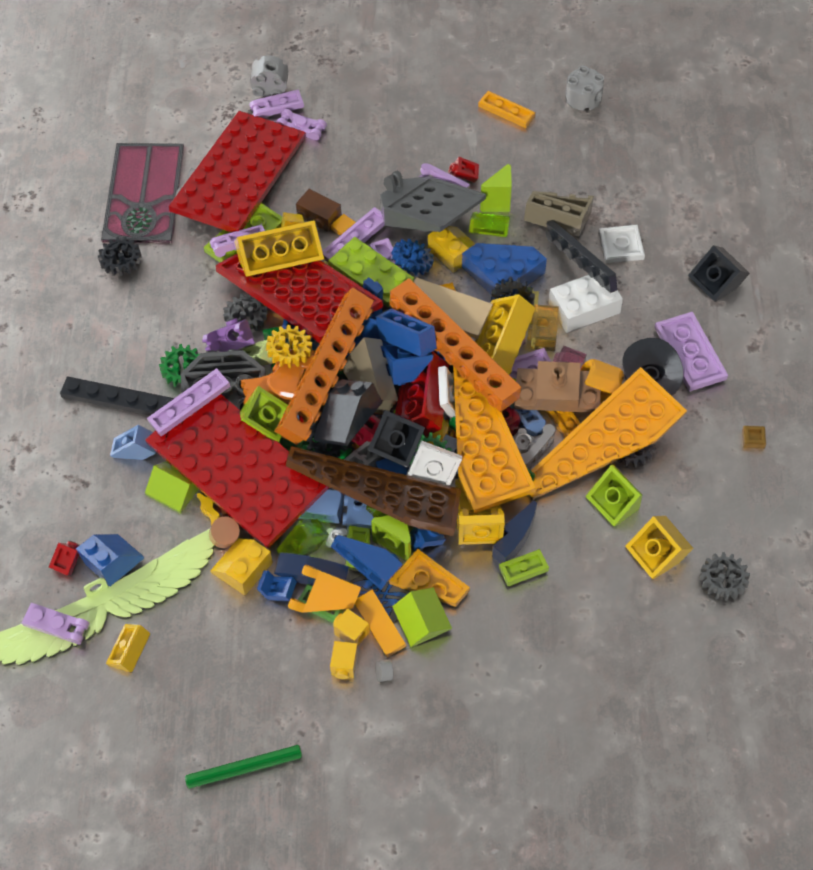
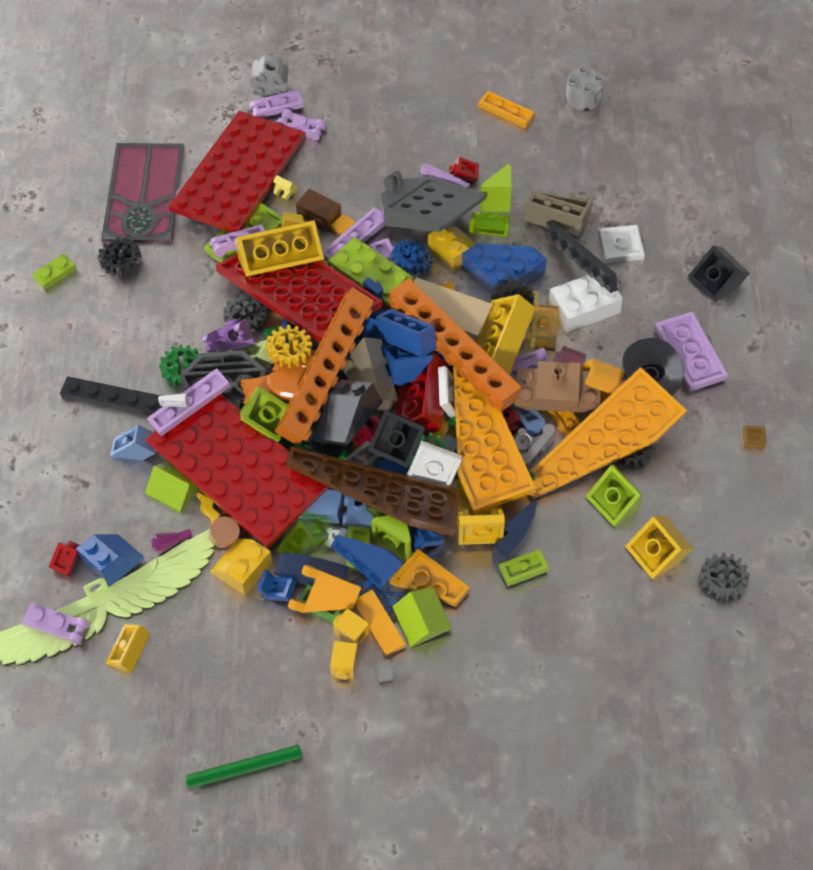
(53, 271): none -> lime plate
(163, 541): none -> magenta cone
(177, 400): none -> white piece
(283, 184): none -> light yellow tile

